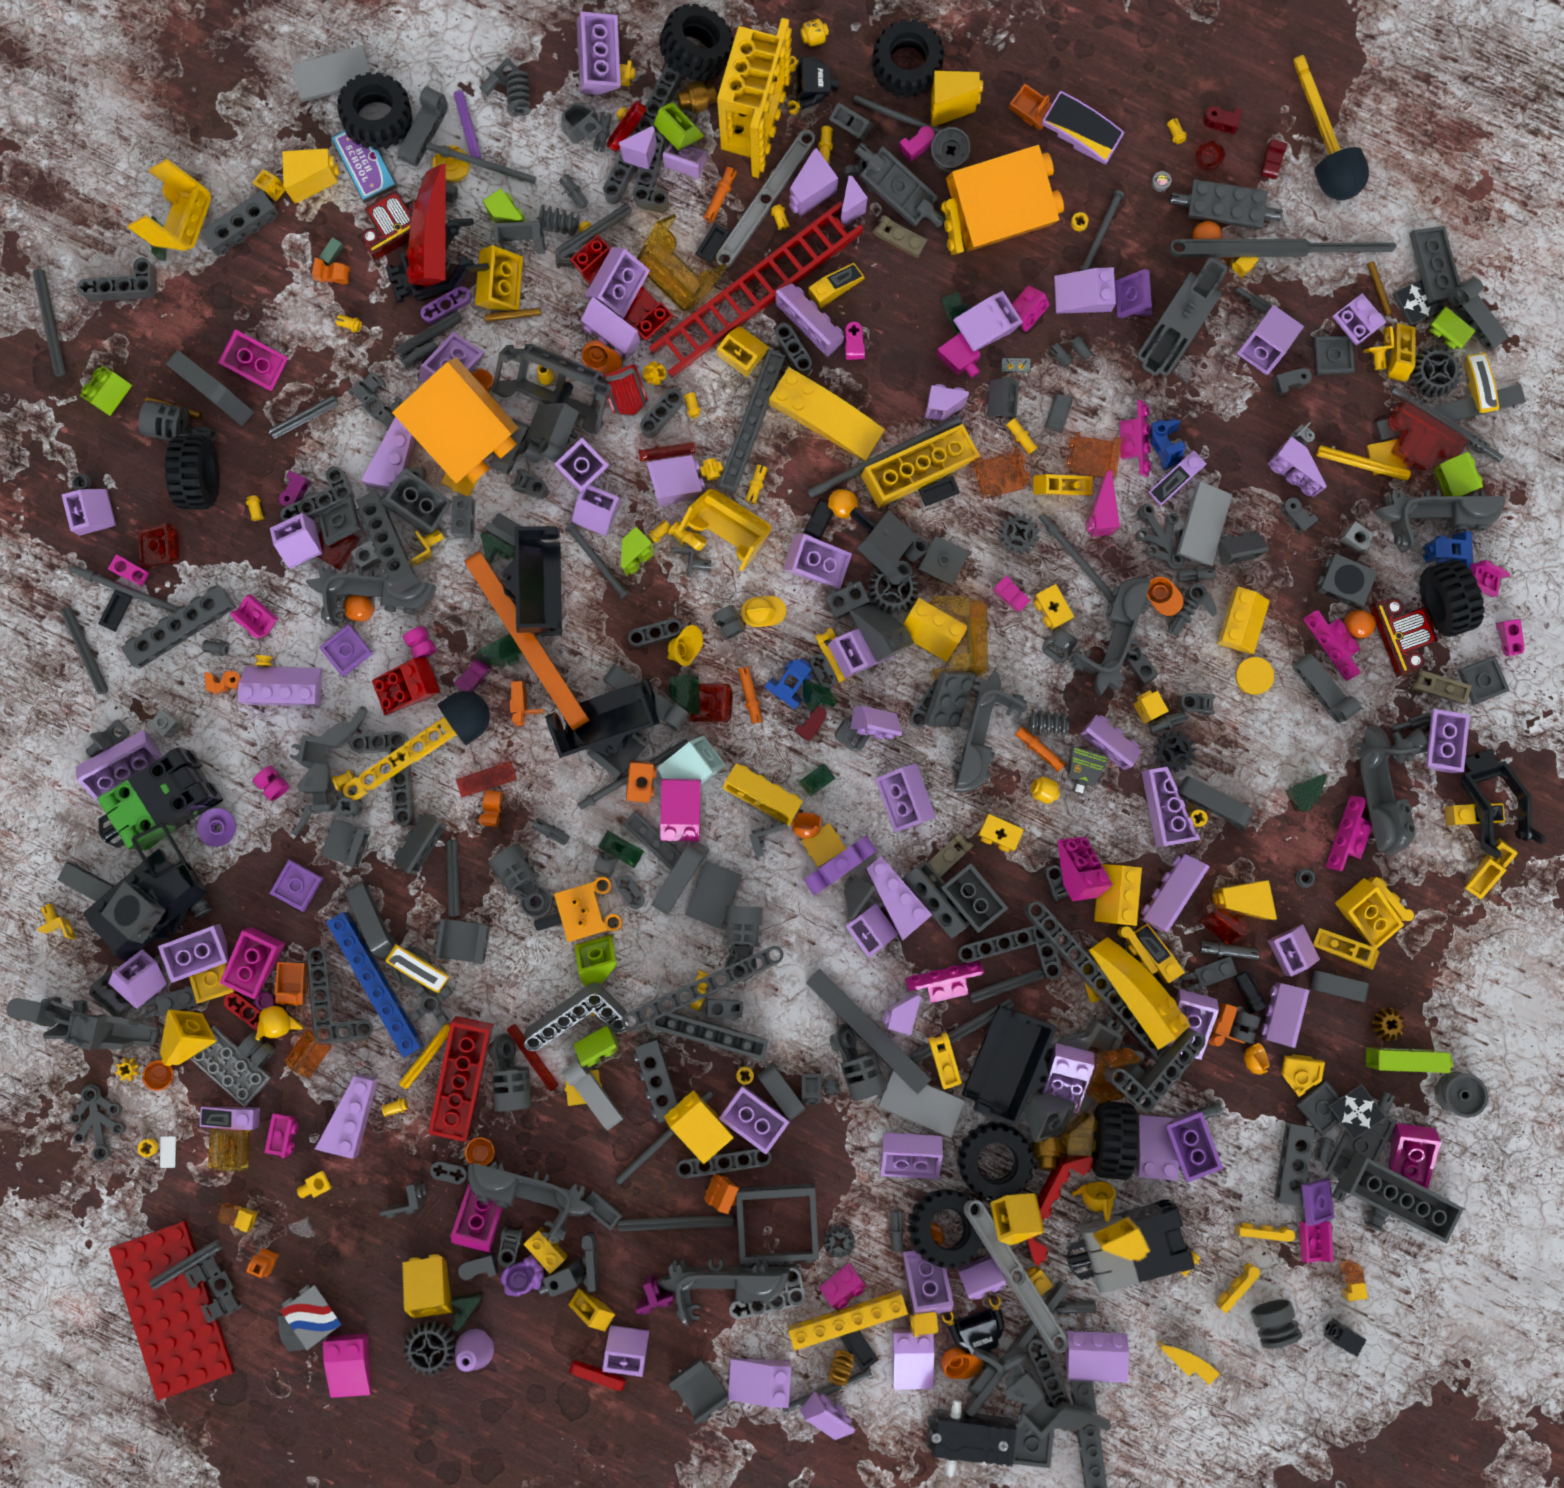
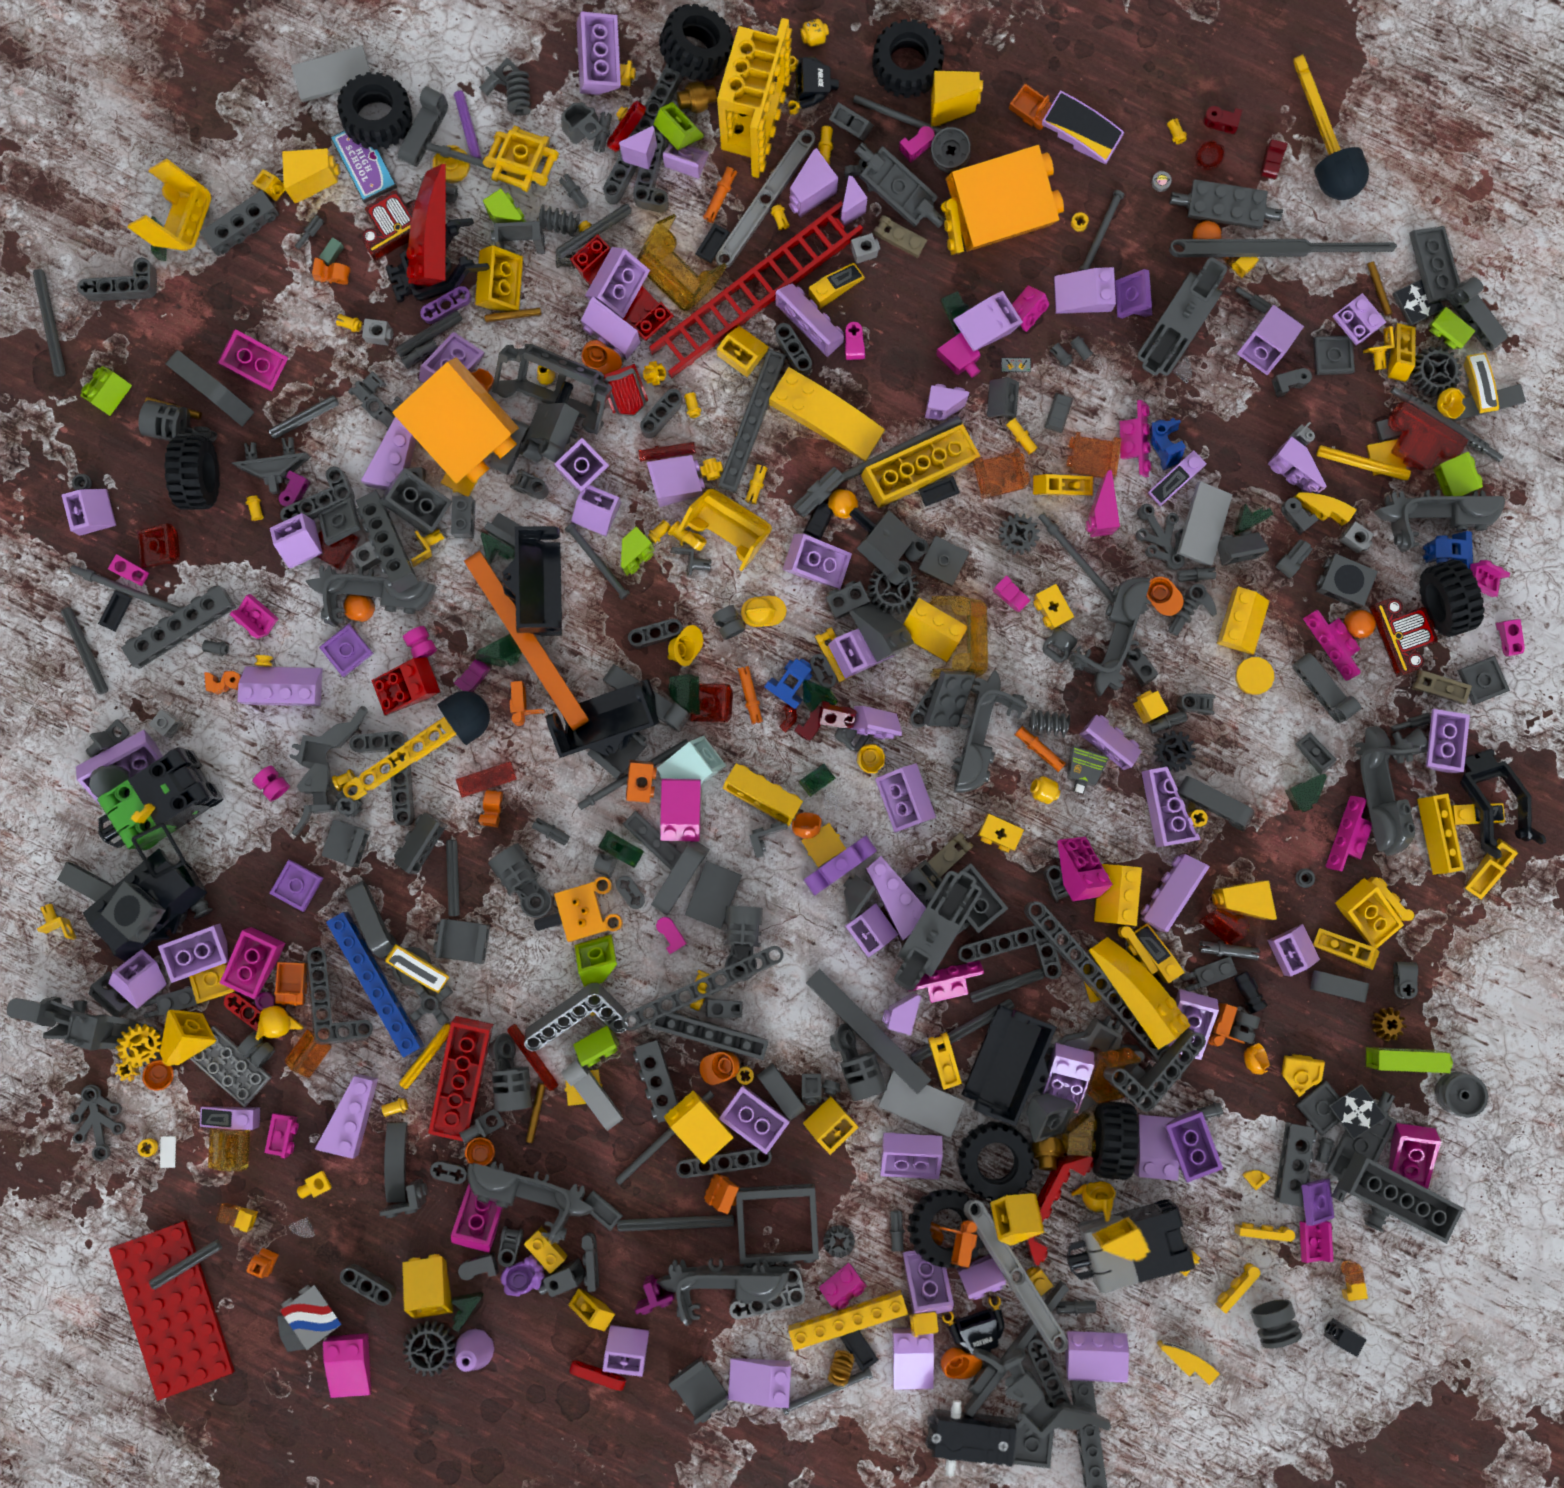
(106, 778): none -> dark grey tile
(139, 1038): none -> yellow gear
(141, 817): none -> yellow tile
(207, 827): medium lavender dish -> none
(226, 1300): dark grey piece -> none
(275, 468): none -> dark grey connector
(310, 230): none -> dark grey axle
(358, 1284): none -> dark grey beam
(372, 326): none -> light grey brick
(395, 1161): none -> dark grey slope
(480, 1127): none -> dark grey bracket
(520, 158): none -> yellow brick
(535, 1113): none -> pearl gold bar
(671, 933): none -> dark pink leg
(719, 1067): none -> orange cap
(791, 718): none -> clear red arm
(818, 492): none -> dark grey piece
(827, 1416): lavender slope -> none
(830, 1125): none -> yellow slope
(836, 716): none -> dark red leg
(861, 255): none -> light grey brick
(870, 758): none -> yellow hair
(937, 928): none -> dark grey piece
(963, 1243): none -> orange piece
(1247, 520): none -> clear green slope
(1256, 1178): none -> yellow tile
(1284, 1014): lavender slope -> none
(1290, 562): none -> dark grey piece
(1316, 753): none -> dark grey slope
(1326, 507): none -> yellow slope
(1405, 977): none -> dark grey piece
(1440, 834): none -> yellow brick
(1450, 403): none -> yellow hair

